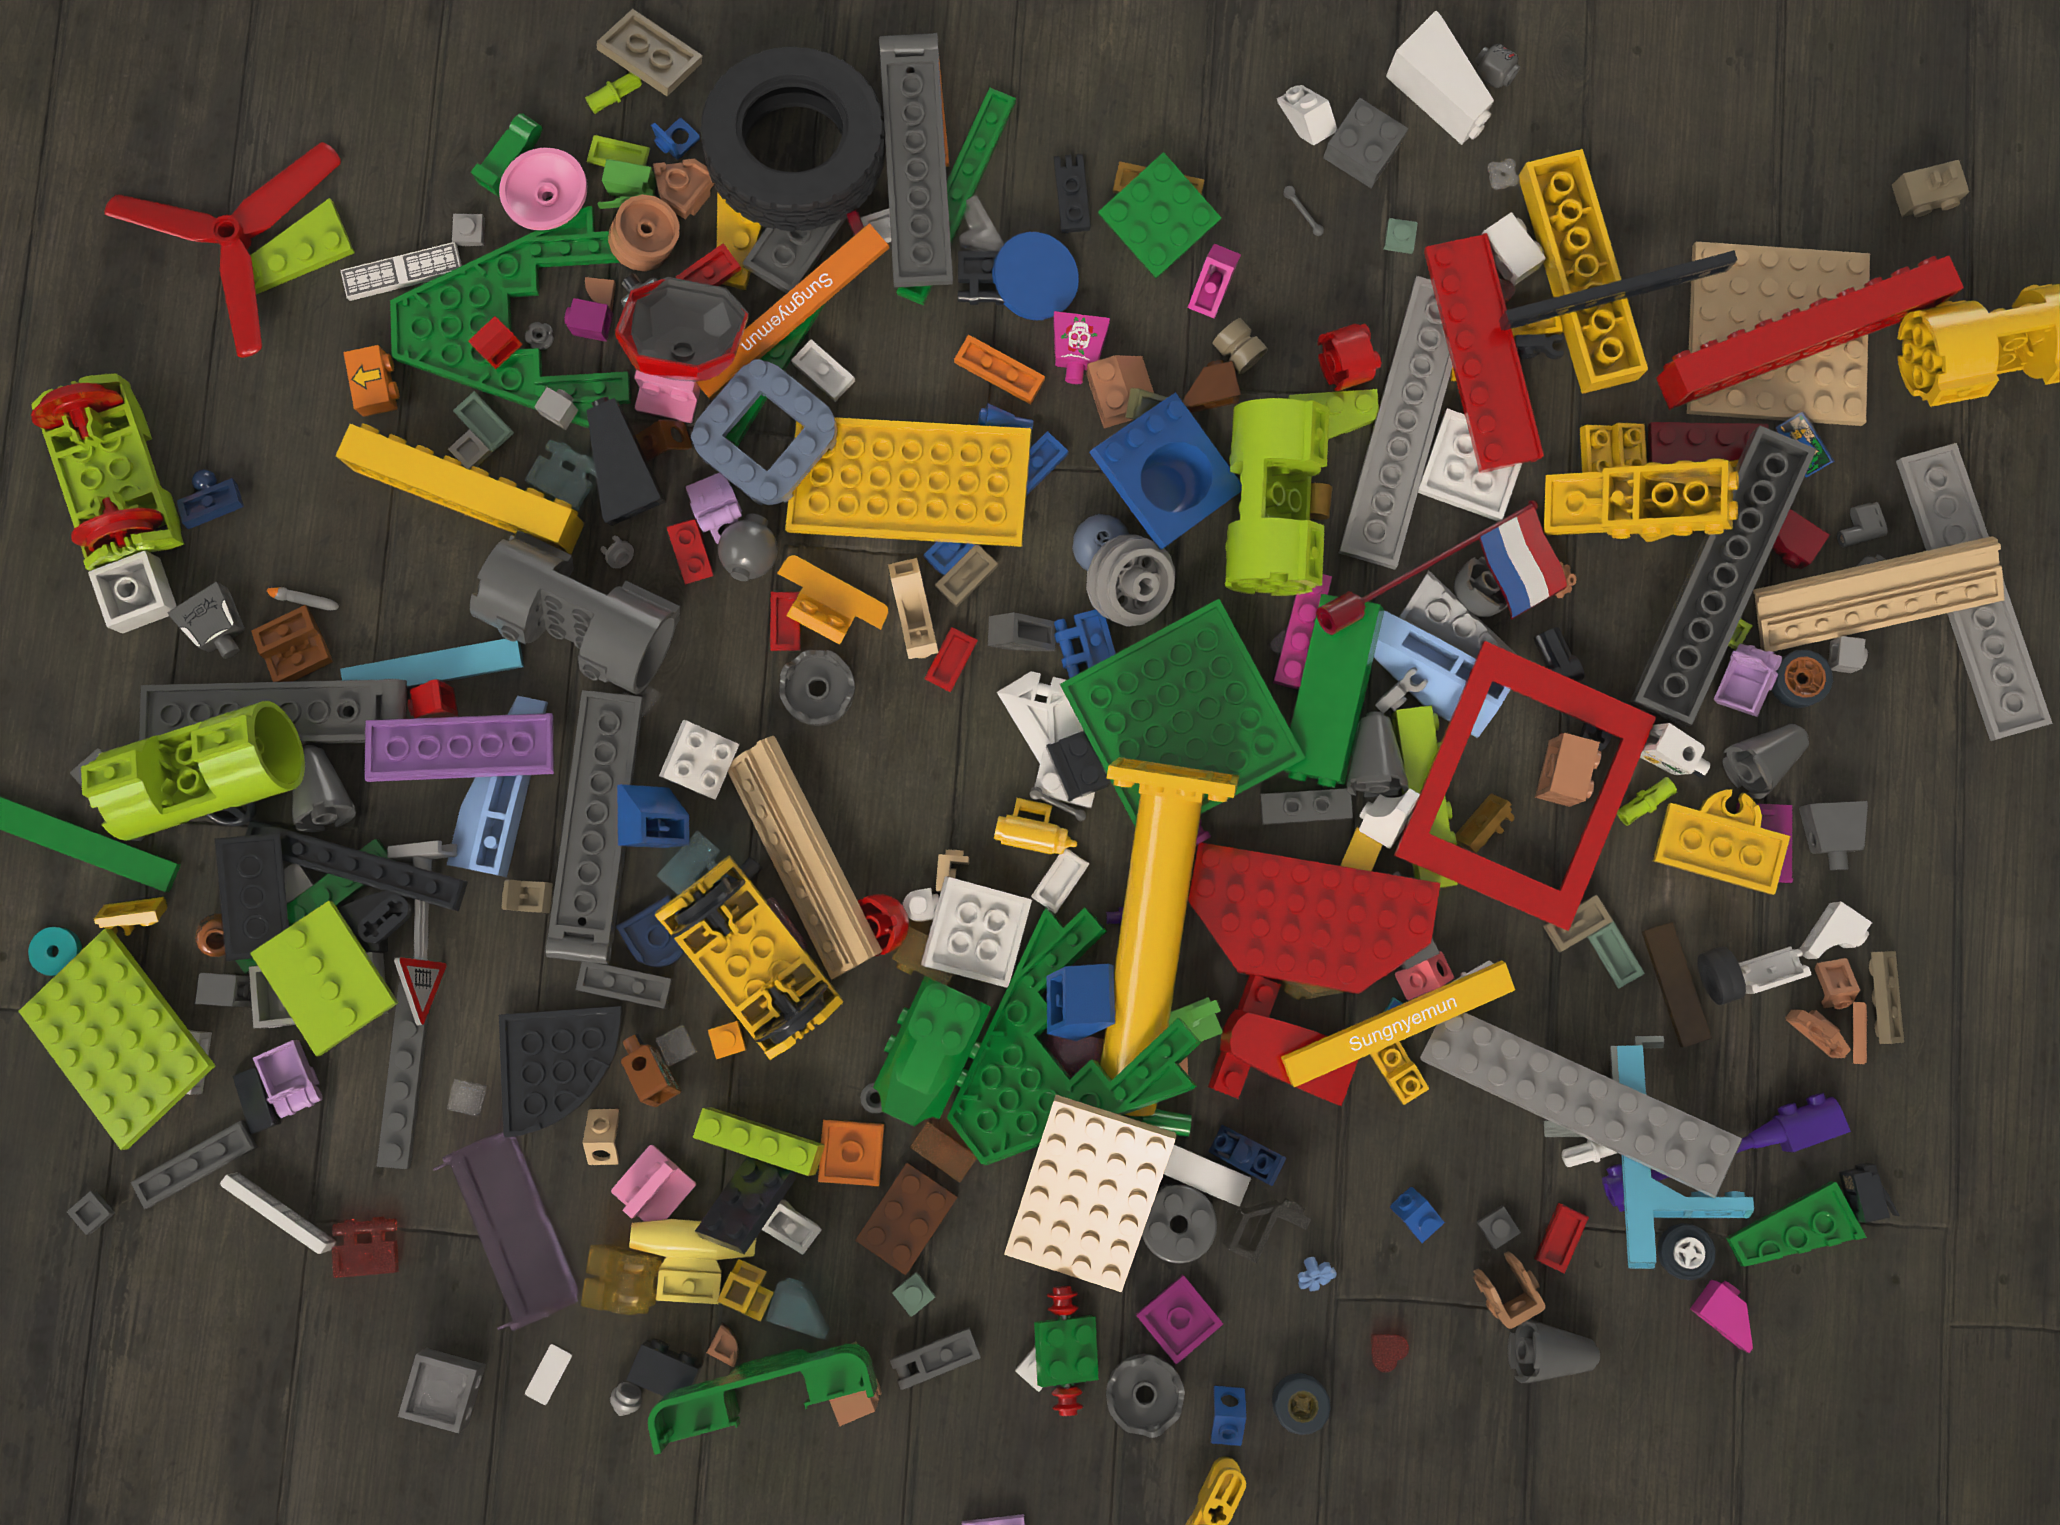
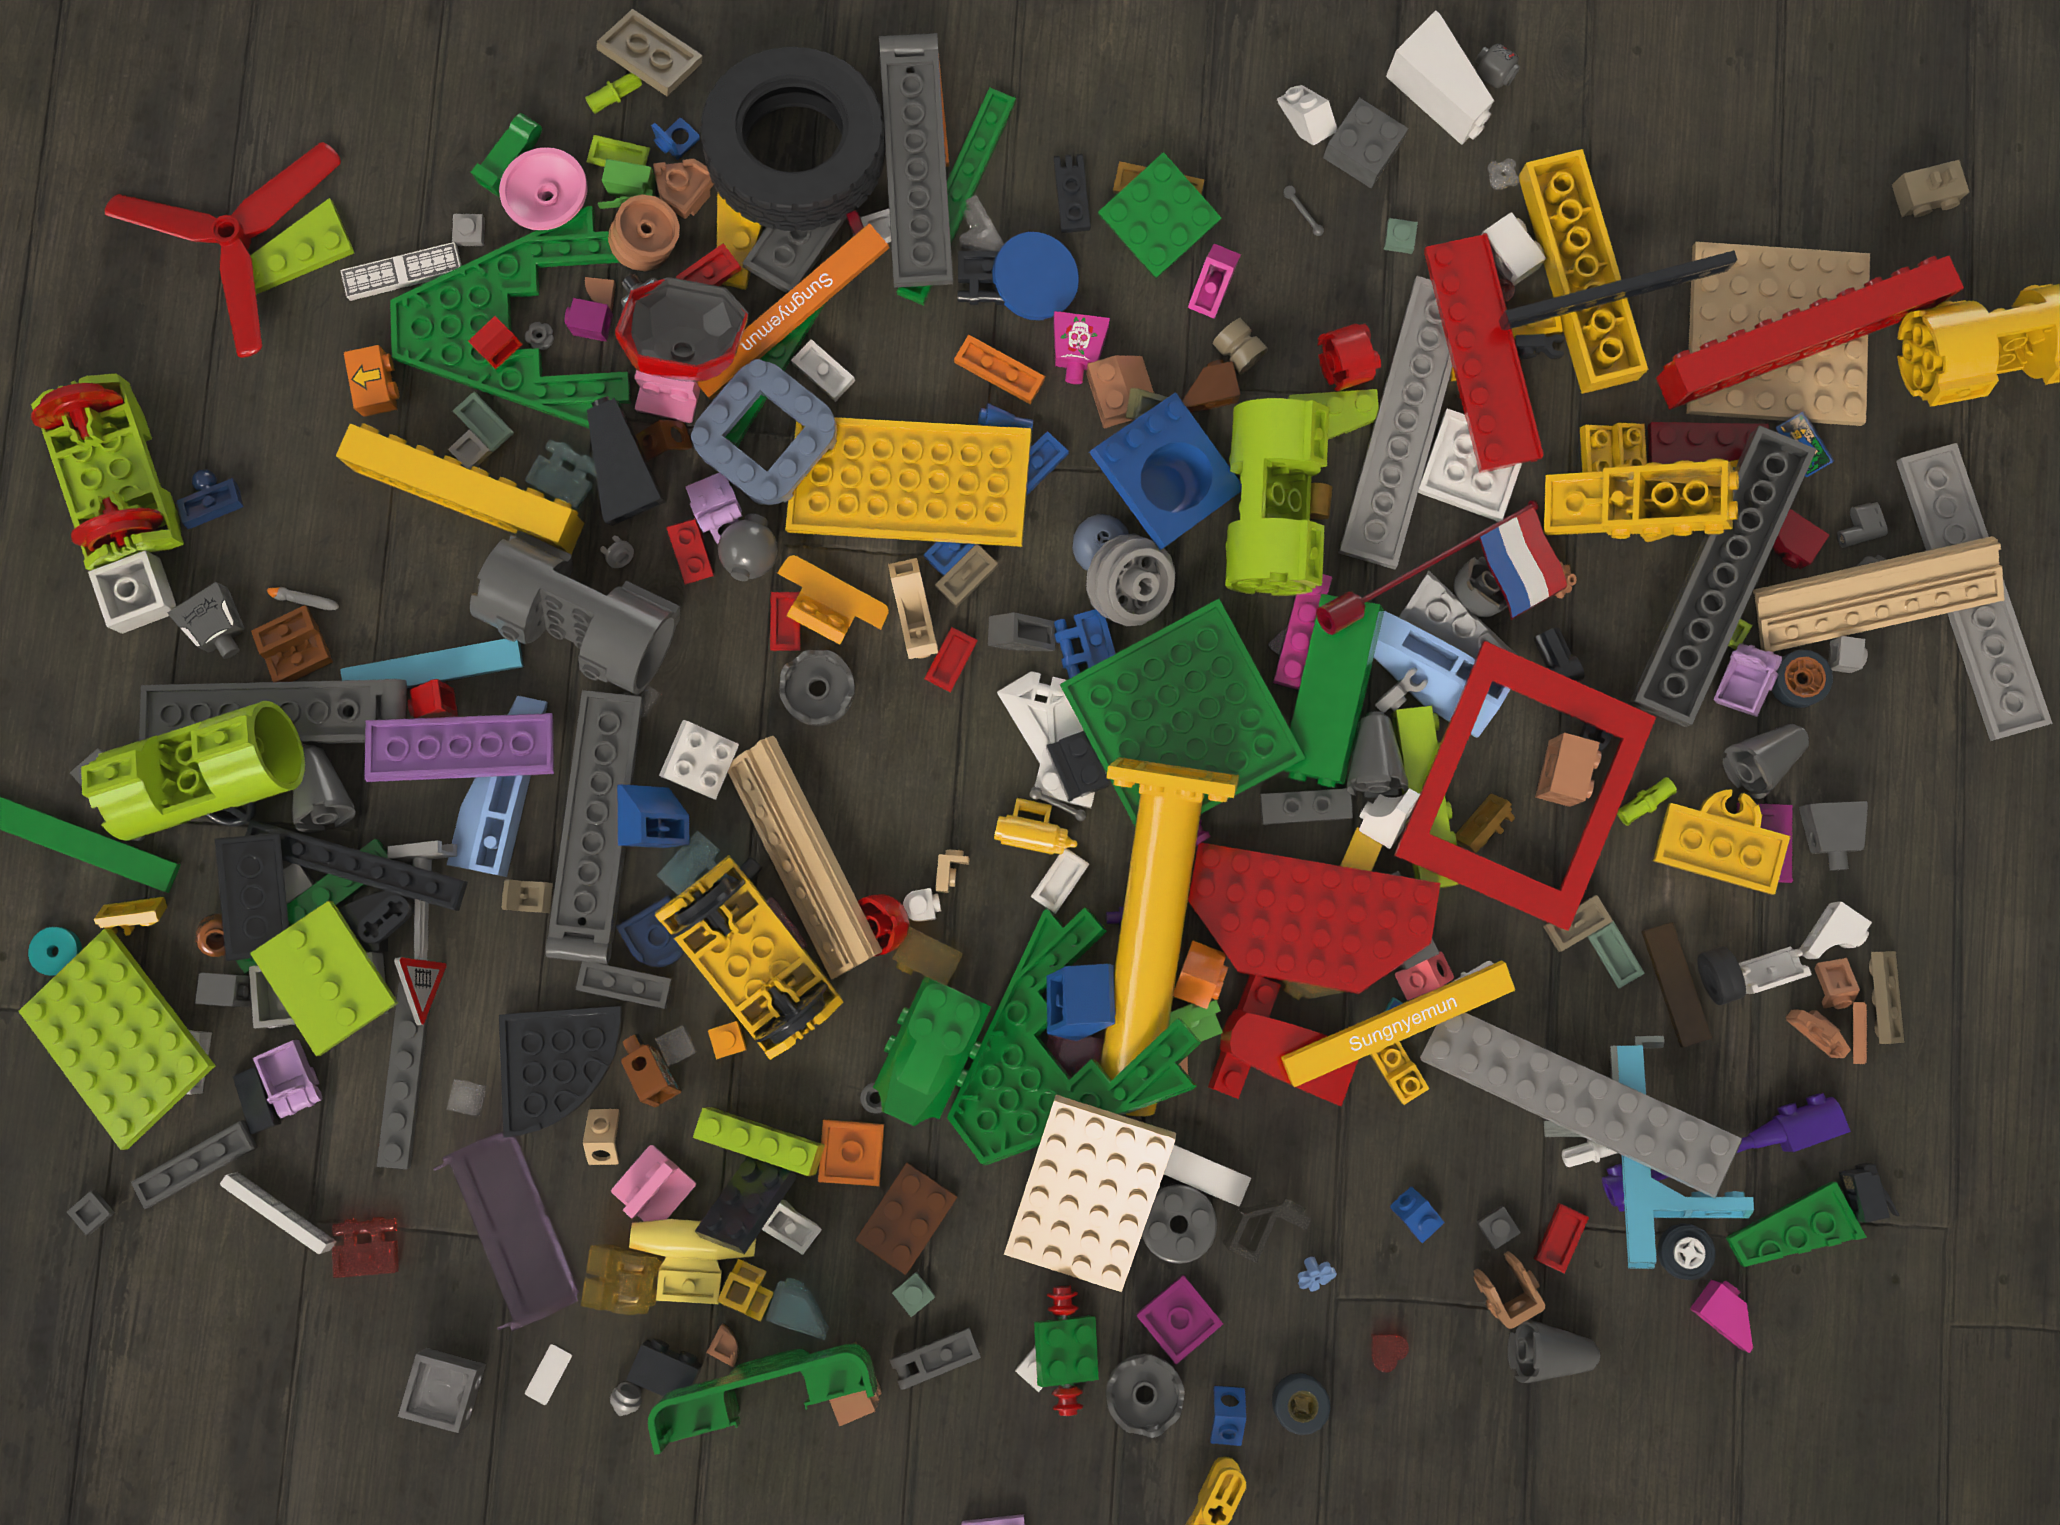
(557, 407): light grey plate -> none
(943, 1151): clear orange tile -> none
(976, 932): white plate -> none
(1168, 1120): green cylinder -> none
(1201, 975): none -> orange brick
(1247, 1155): dark blue slope -> none
(1674, 751): white torso -> none

